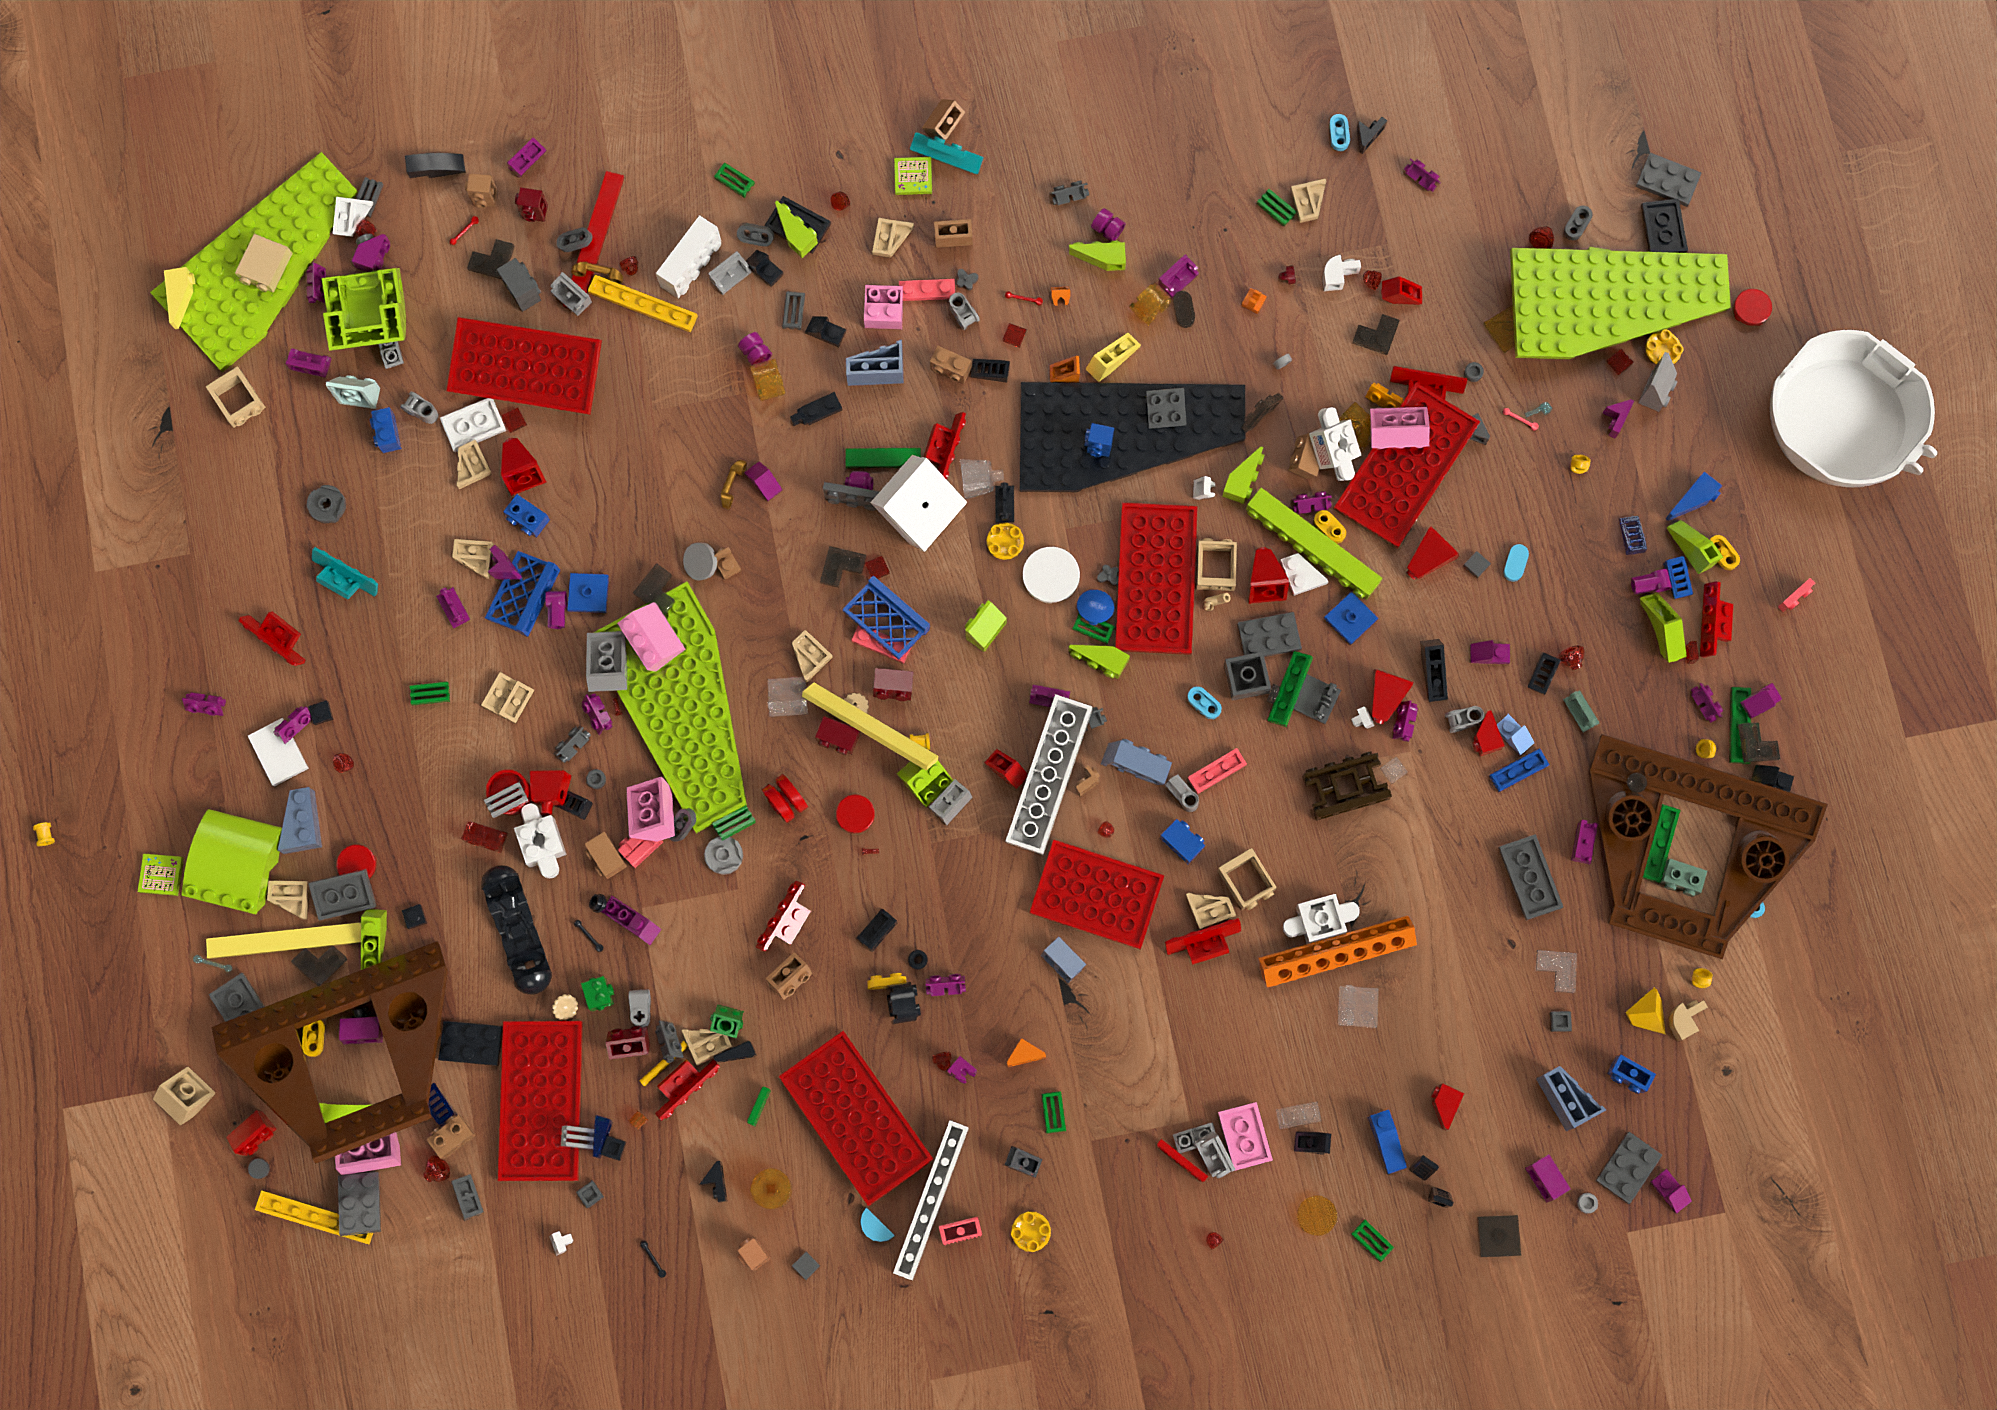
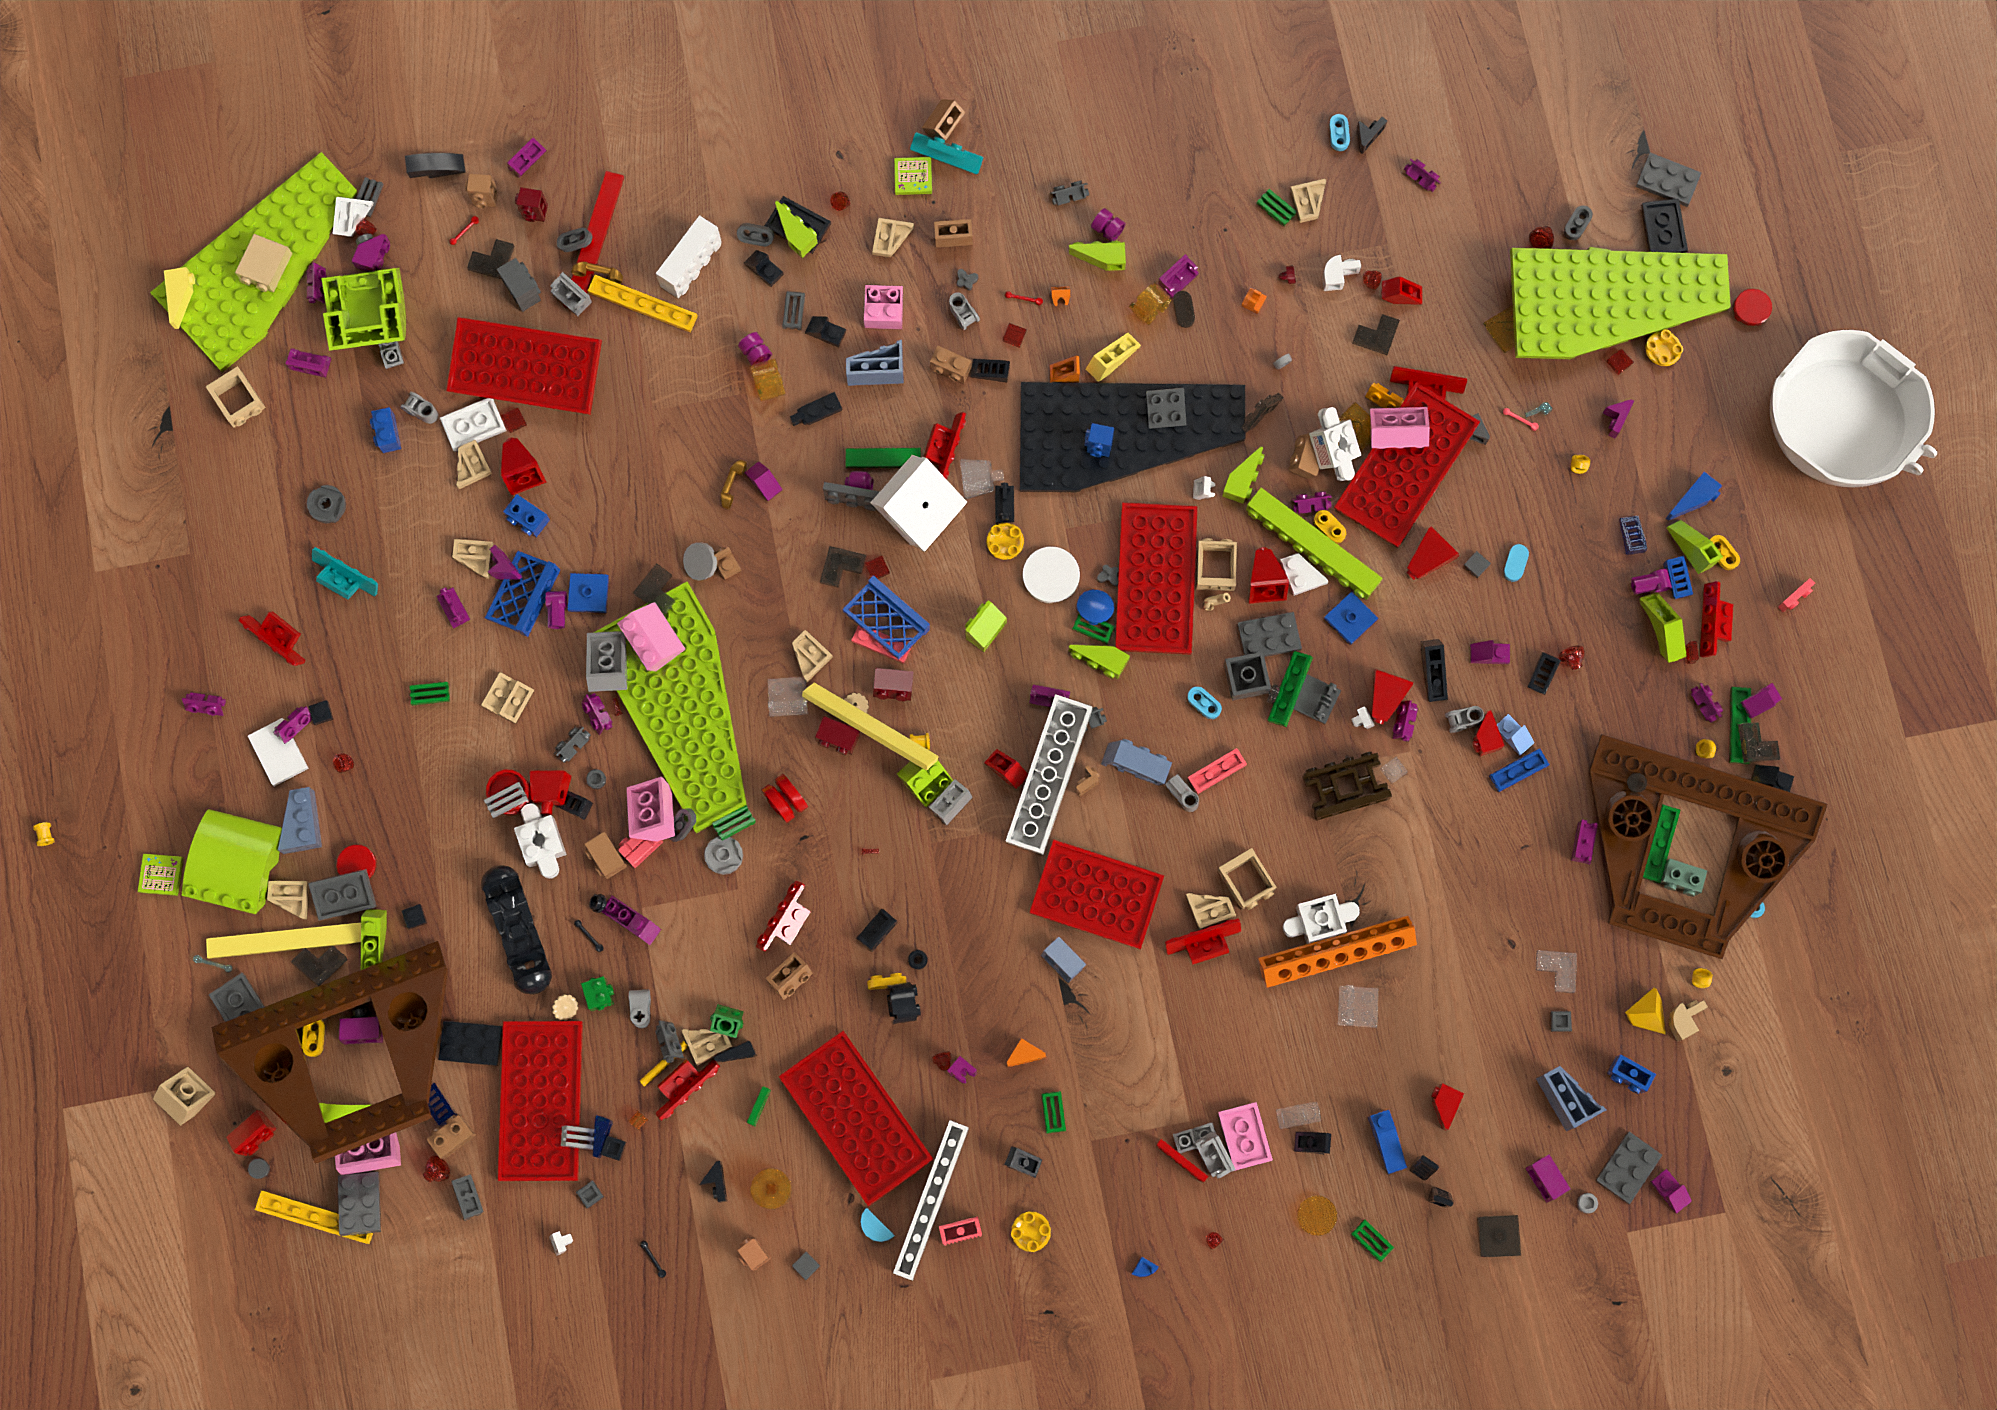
(354, 392): light aqua slope -> none
(484, 836): clear red hinge -> none
(627, 1042): dark red brick -> none
(628, 263): clear red tile -> none
(728, 184): green tile -> none
(729, 273): light grey hinge -> none
(855, 814): red tile -> none
(927, 289): coral plate -> none
(938, 984): magenta hinge -> none
(1106, 829): clear red hinge -> none
(1144, 1268): none -> blue tile
(1182, 840): blue brick -> none
(1473, 372): dark grey tile -> none
(1530, 877): dark grey plate -> none
(1581, 711): sand green hinge -> none
(1659, 384): light grey slope -> none

